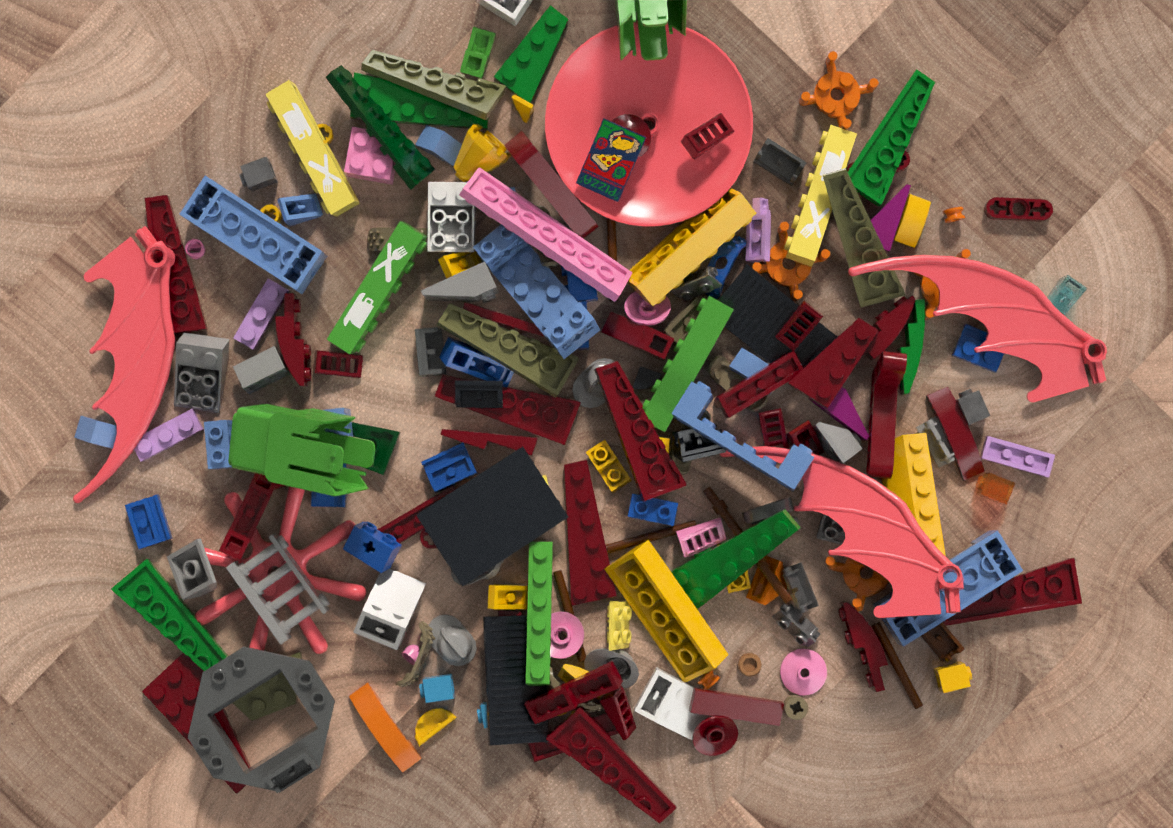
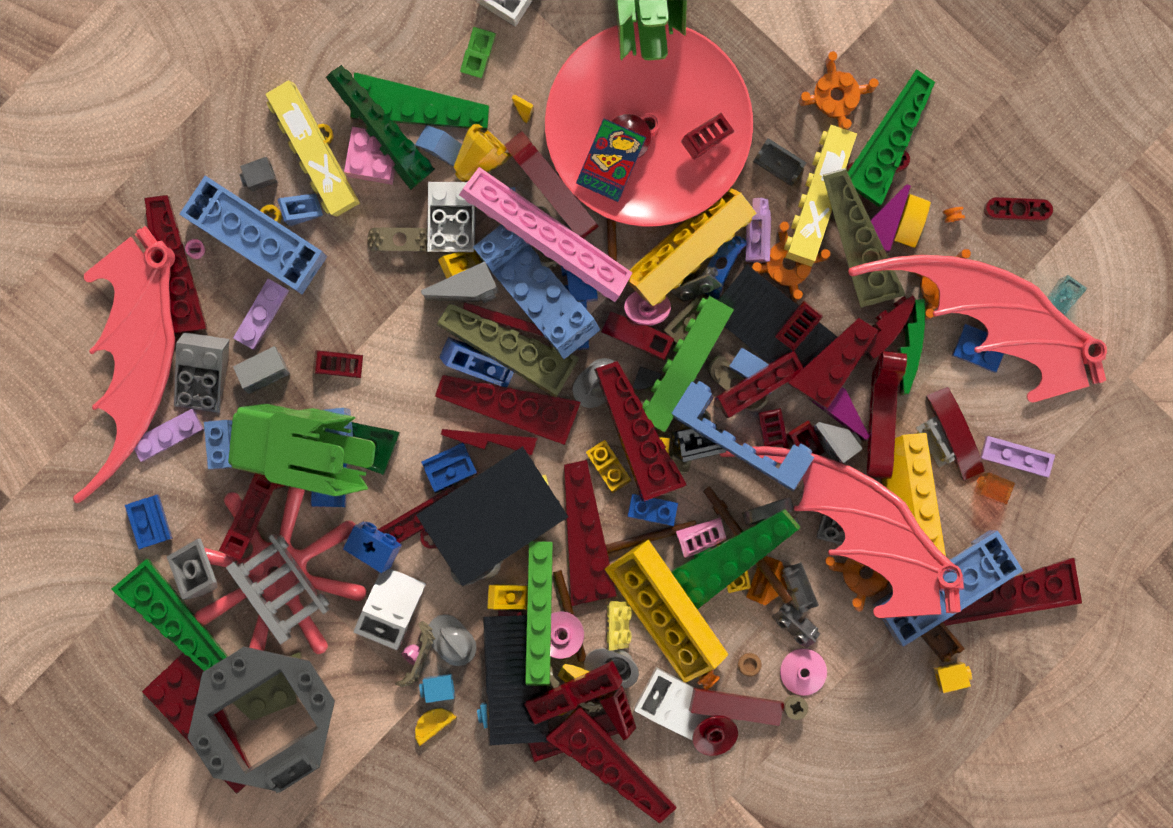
(96, 432): medium blue slope -> none
(293, 350): dark red slope -> none
(377, 288): bright green brick -> none
(384, 728): orange slope -> none
(429, 347): dark grey hinge -> none
(454, 90): olive wing -> none
(479, 394): black hinge -> none
(531, 58): green wing -> none
(862, 636): dark red slope -> none
(897, 665): reddish brown bar -> none
(972, 406): flat silver brick -> none

